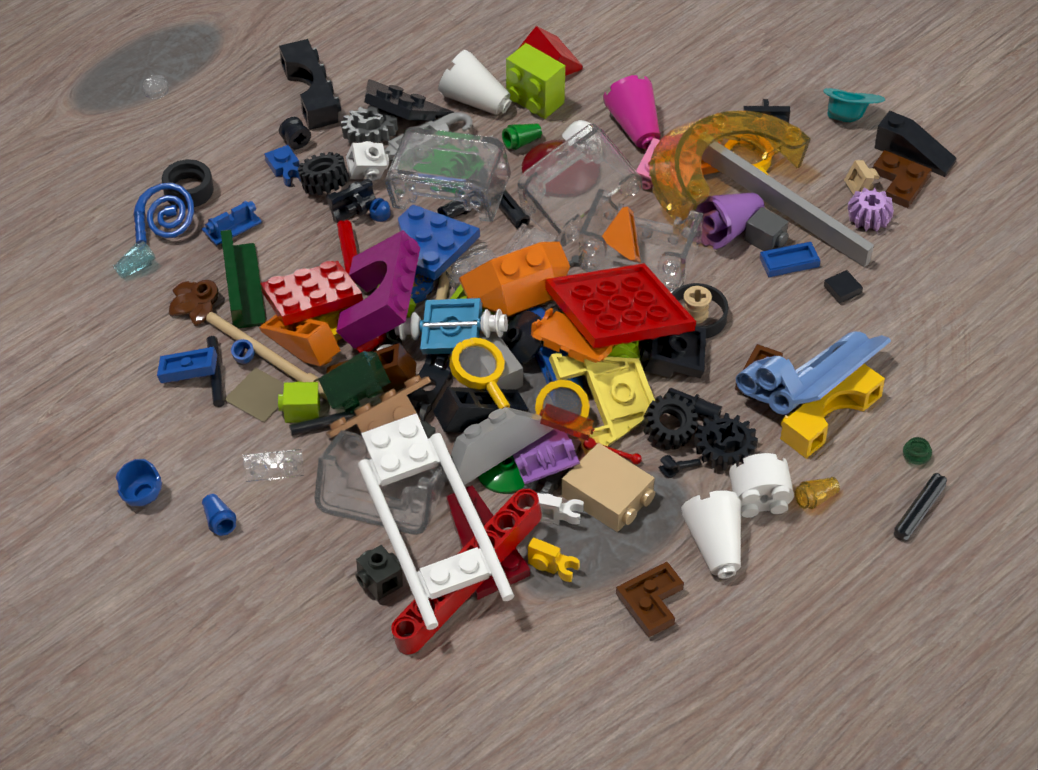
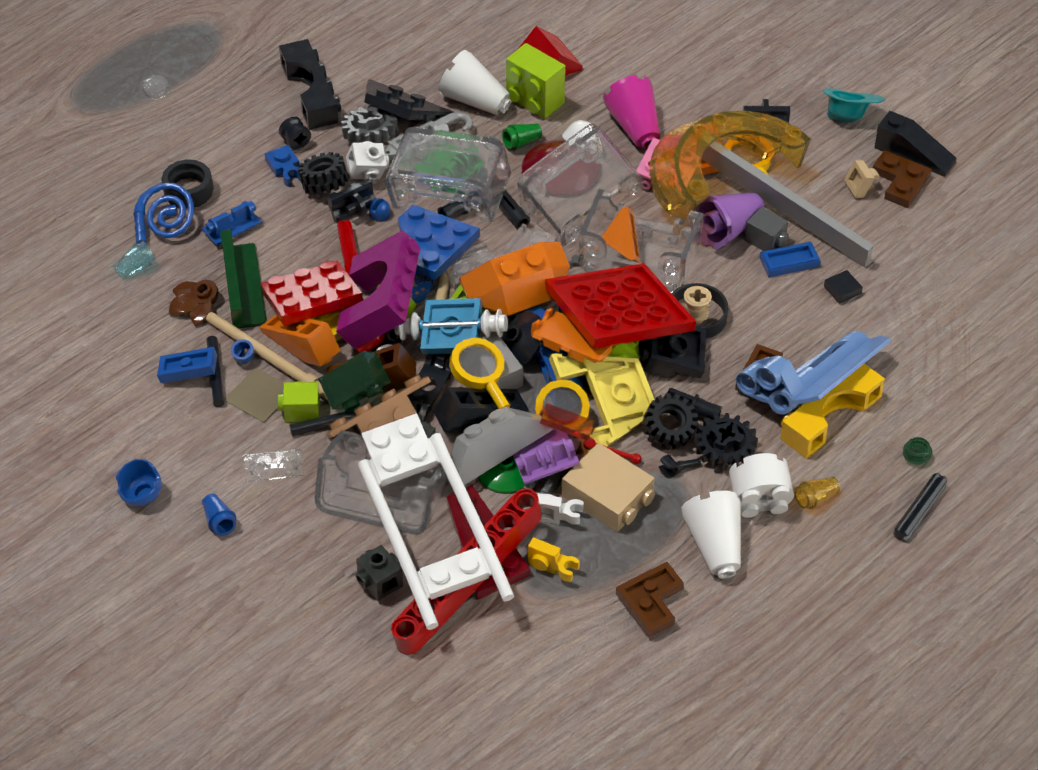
(870, 209): lavender gear -> none

